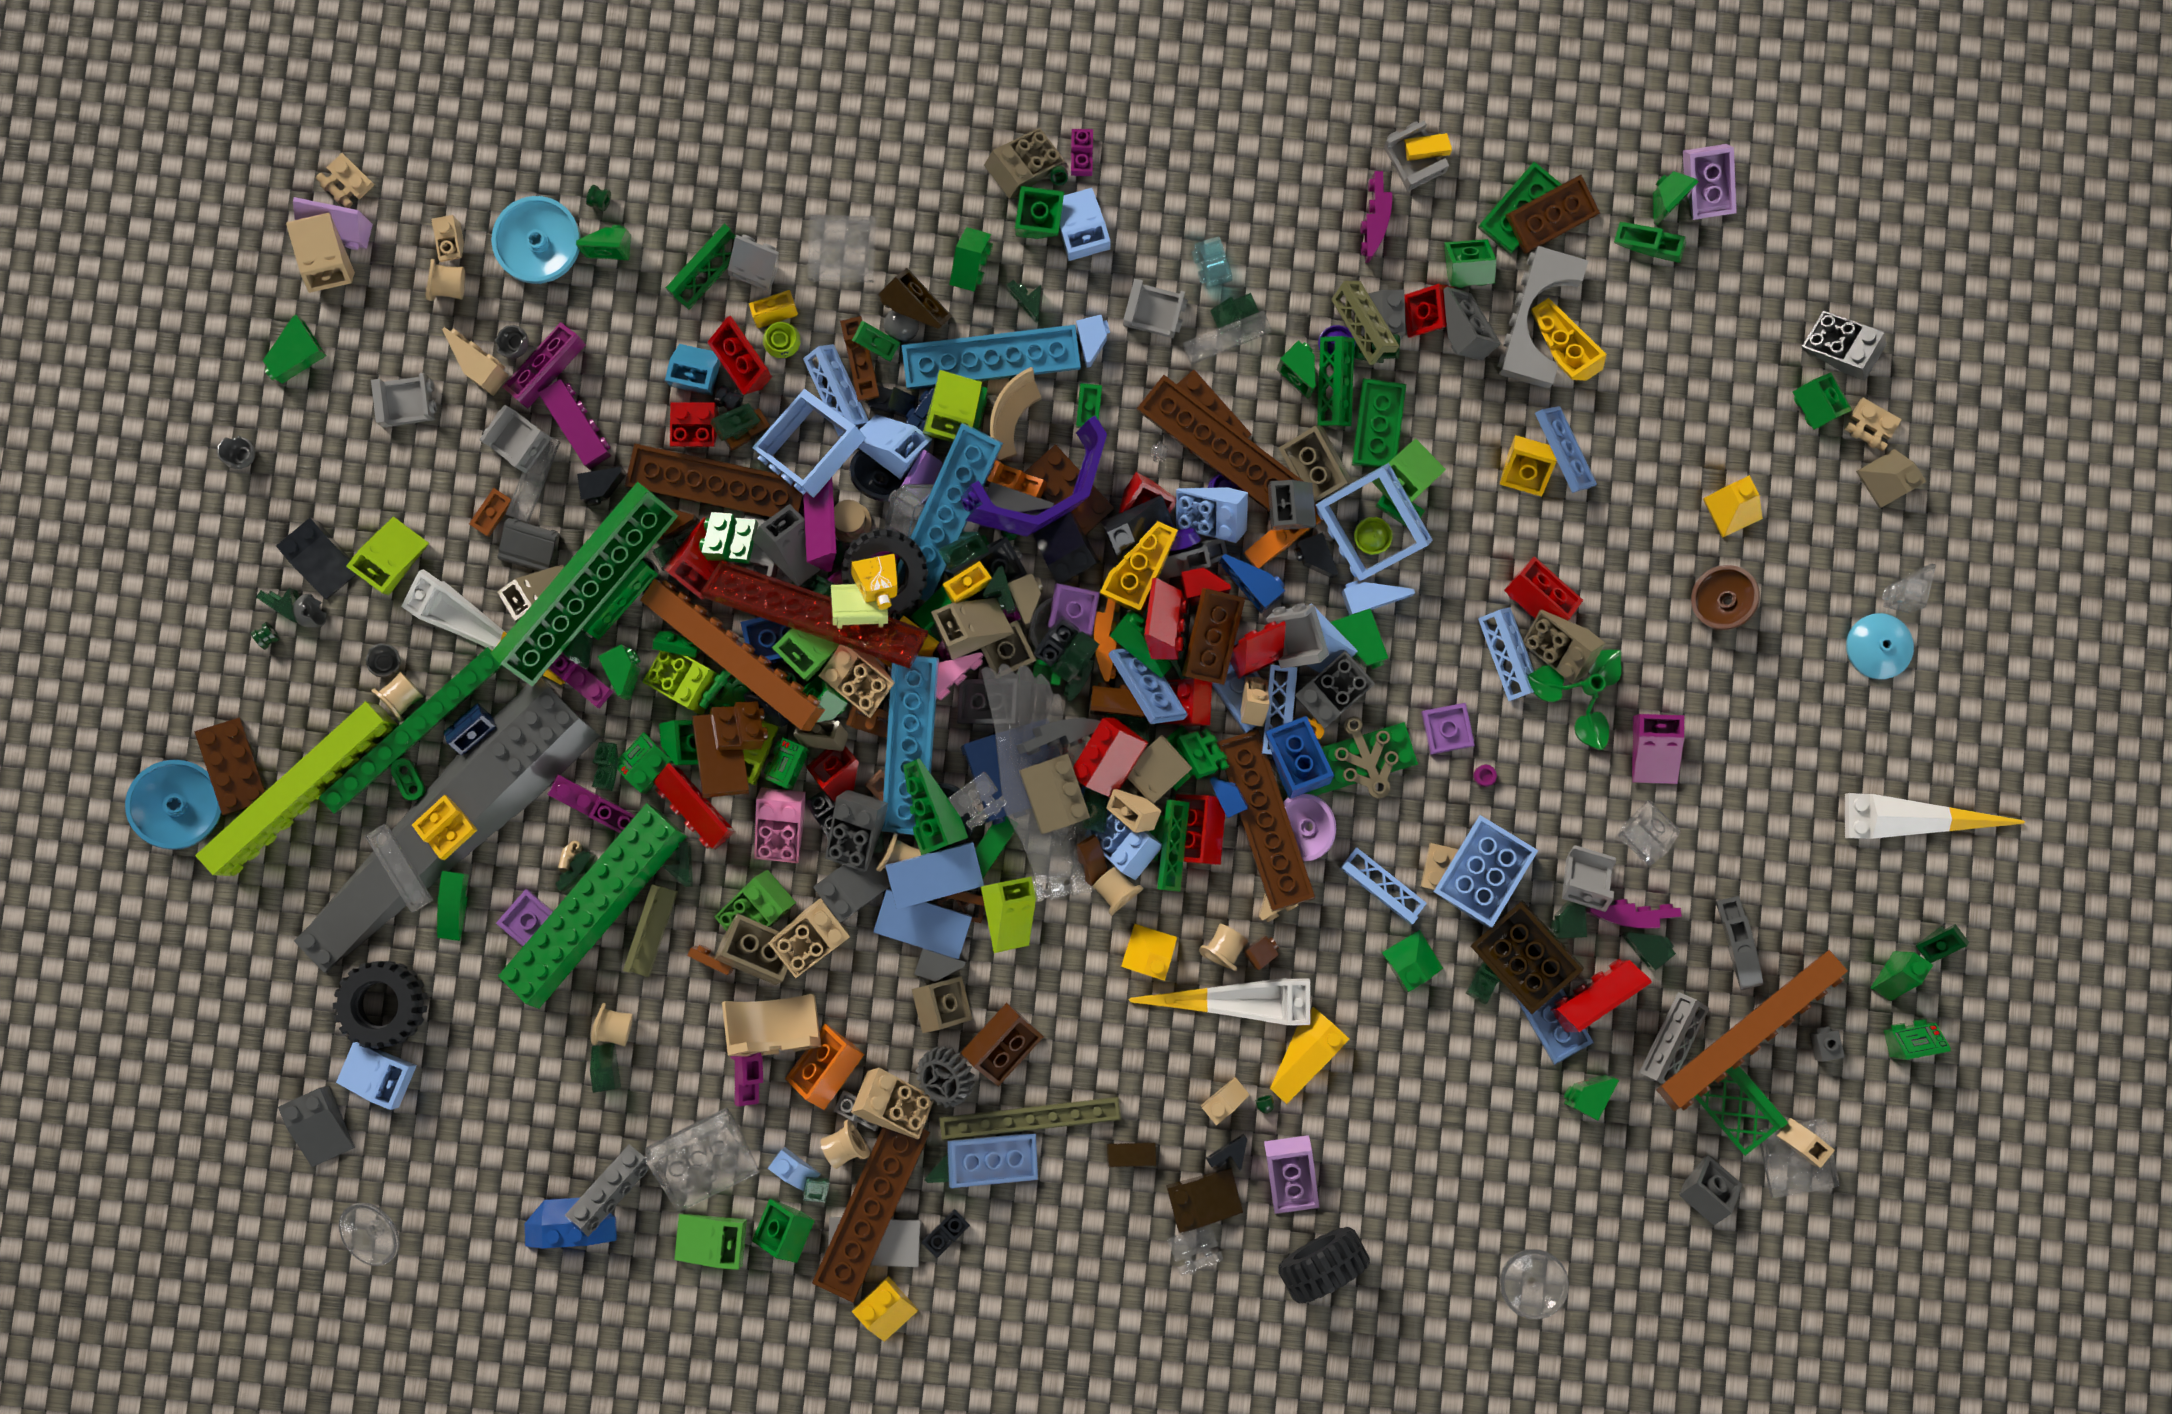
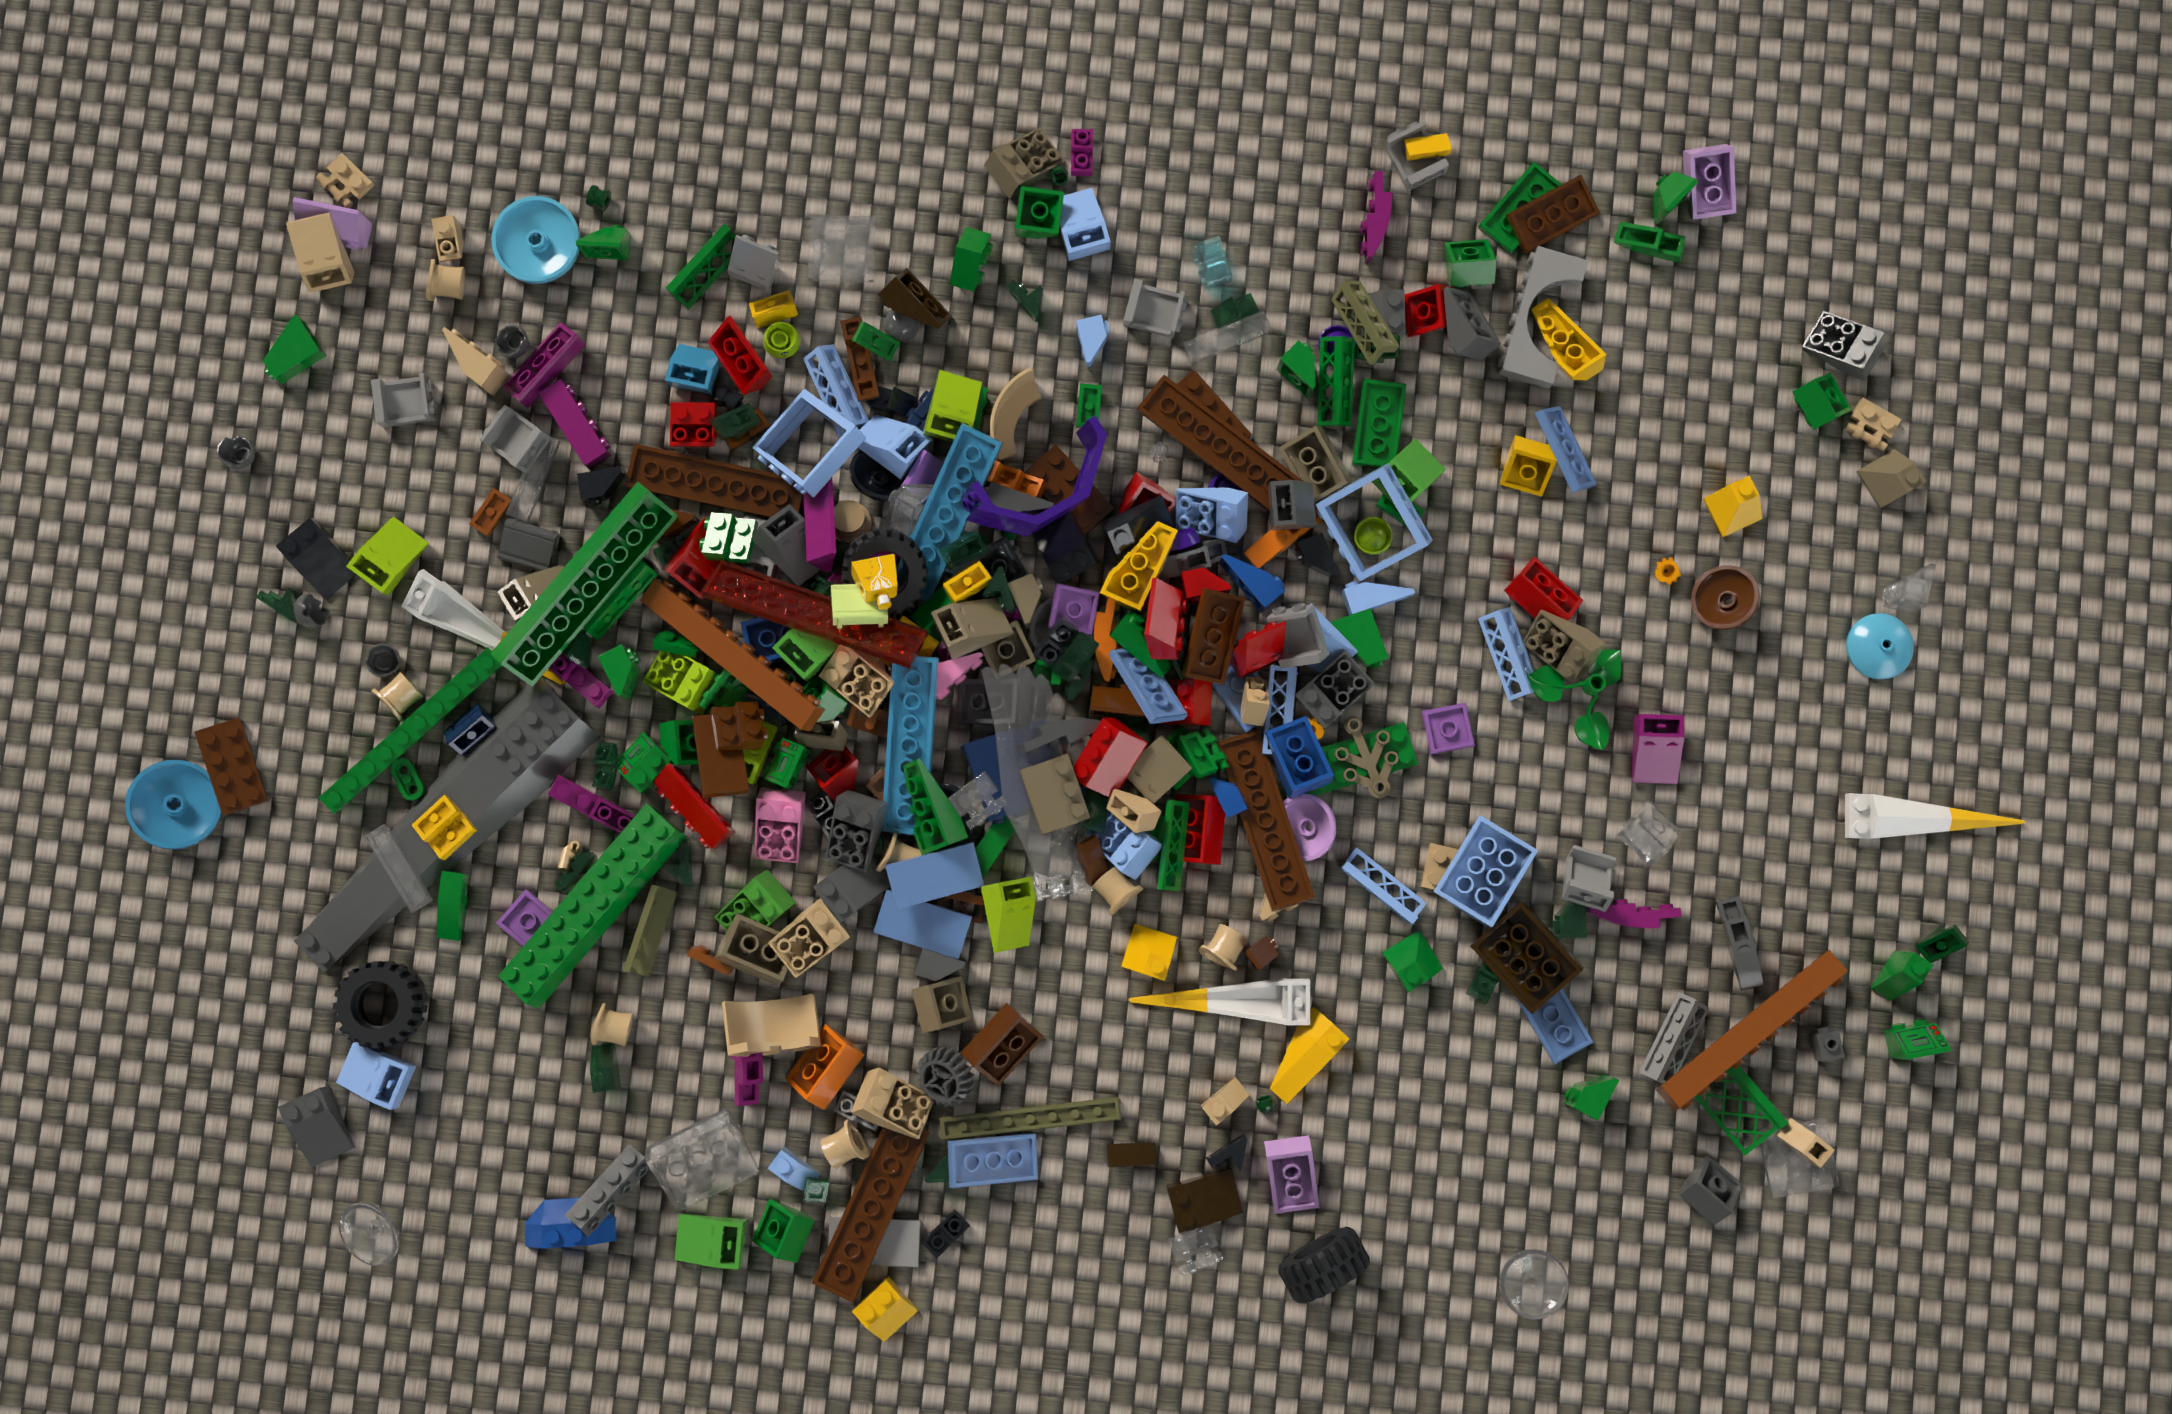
(265, 635): dark green wheel -> none
(296, 790): lime brick -> none
(992, 355): dark azure plate -> none
(1485, 775): magenta tile -> none
(1600, 995): red slope -> none
(1651, 949): clear green slope -> none
(1672, 571): none -> light orange animal

